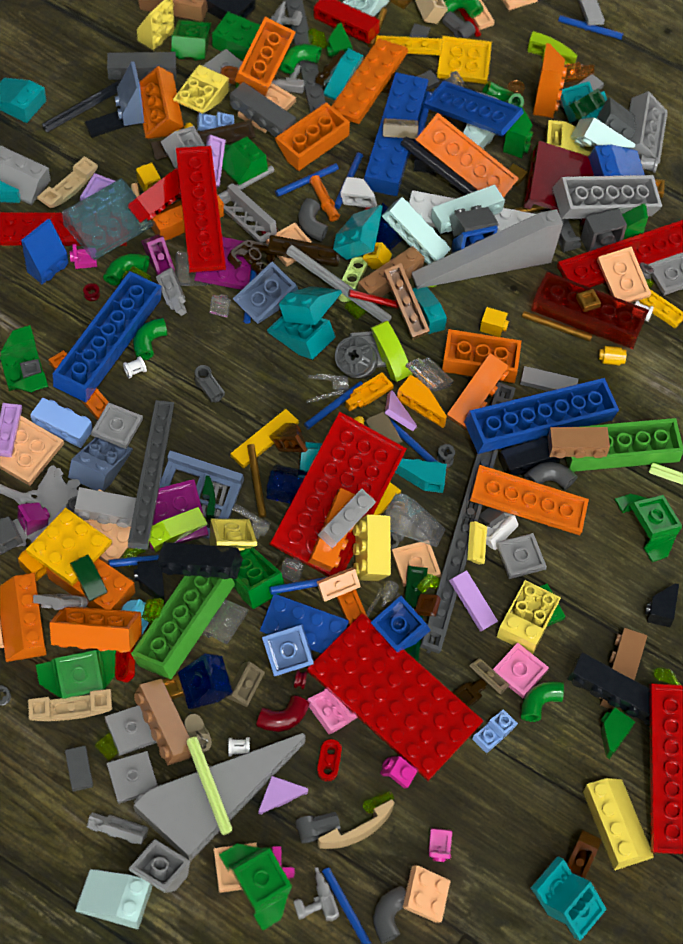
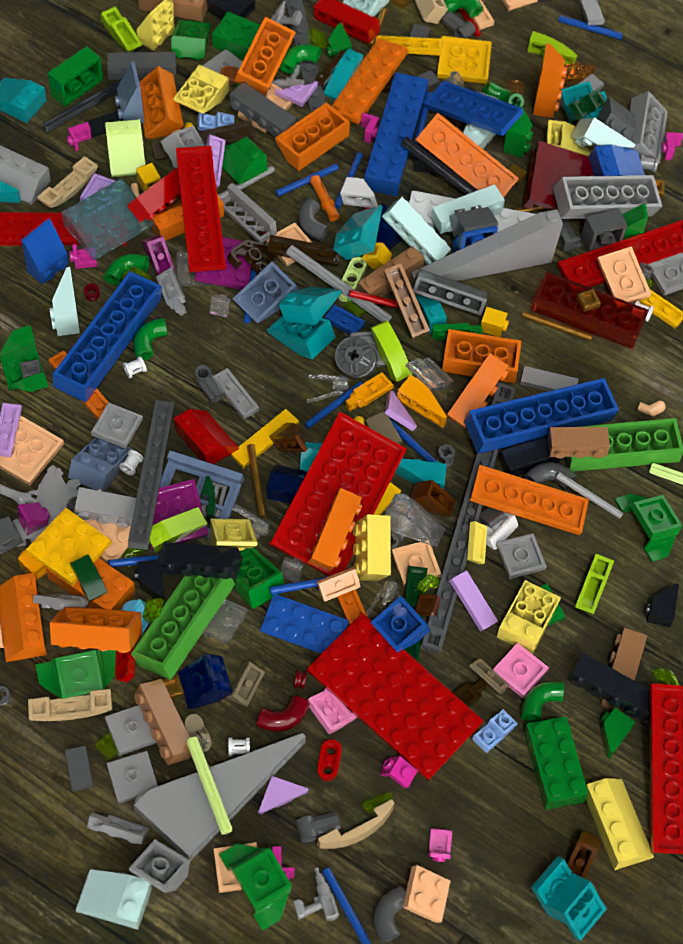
(62, 422): light blue brick -> none
(64, 310): none -> light aqua slope
(75, 76): none -> green brick
(77, 134): none -> dark pink bracket
(120, 29): none -> lime slope
(125, 147): none -> yellowish green slope
(131, 462): none -> white bush
(204, 435): none -> red slope
(236, 394): none -> light grey tile
(288, 650): medium blue brick -> none
(298, 93): none -> lavender tile
(344, 320): none -> blue plate
(346, 518): light grey brick -> none
(371, 124): none -> dark pink bracket
(400, 128): dark tan slope -> none
(433, 498): none -> reddish brown slope
(440, 331): none -> green hinge
(449, 292): none -> dark grey brick
(555, 763): none -> green brick
(589, 495): none -> light grey bar
(594, 584): none -> lime slope
(612, 355): yellow brick -> none
(653, 409): none -> light nougat arm
(668, 145): none -> dark pink bracket

